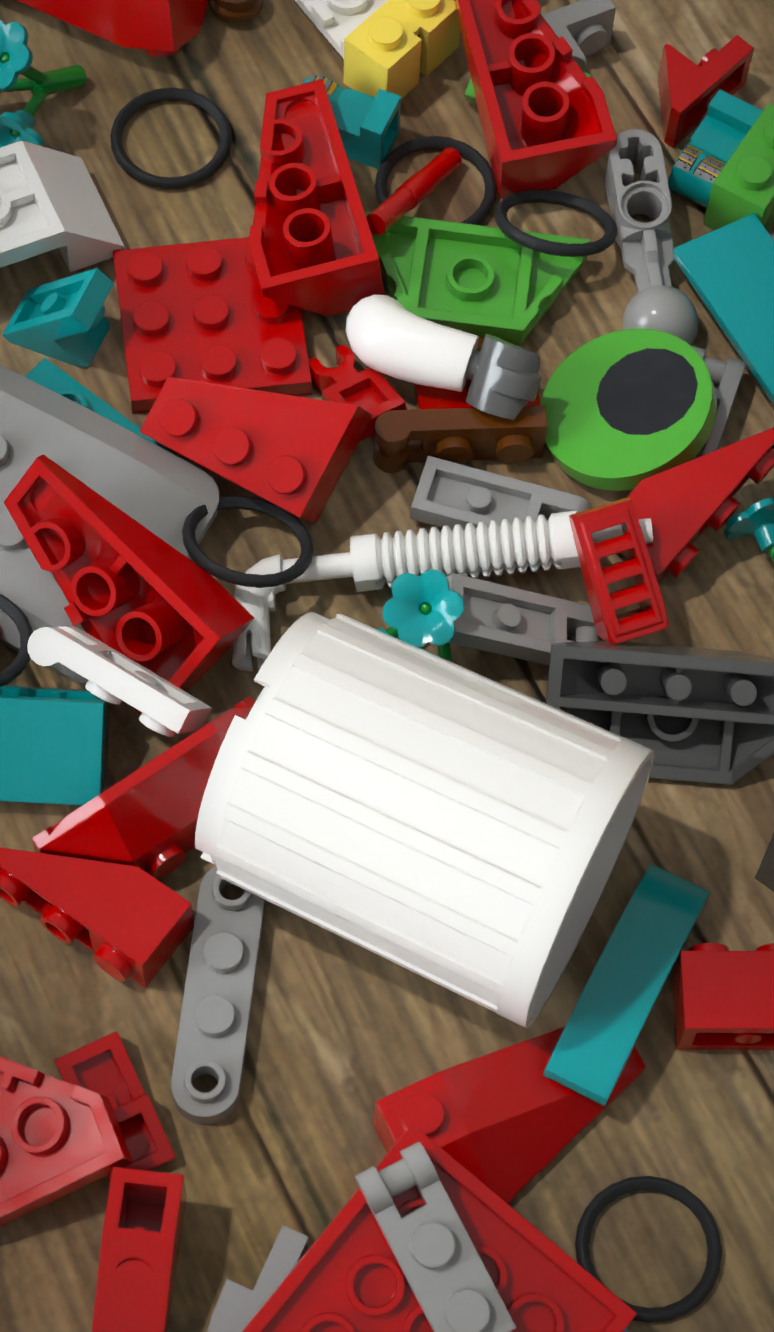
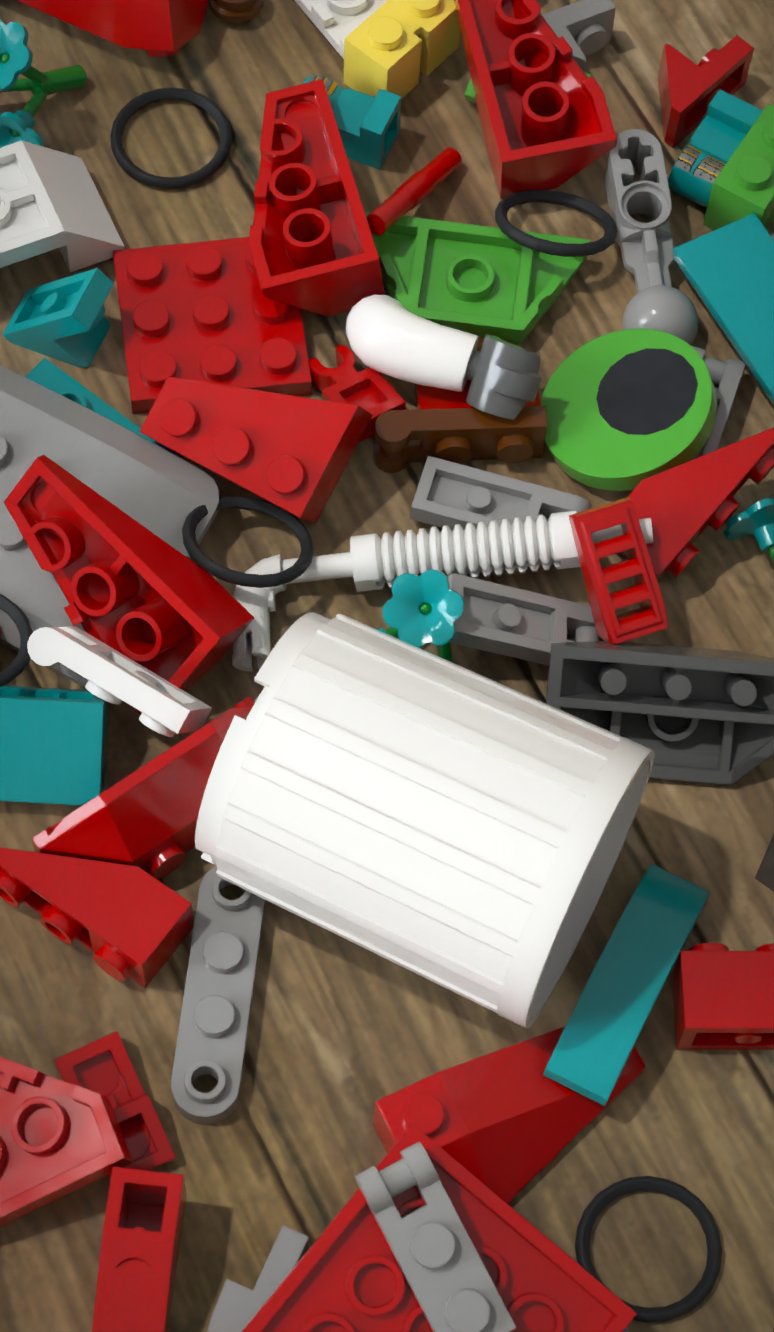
(441, 142): black tyre -> none

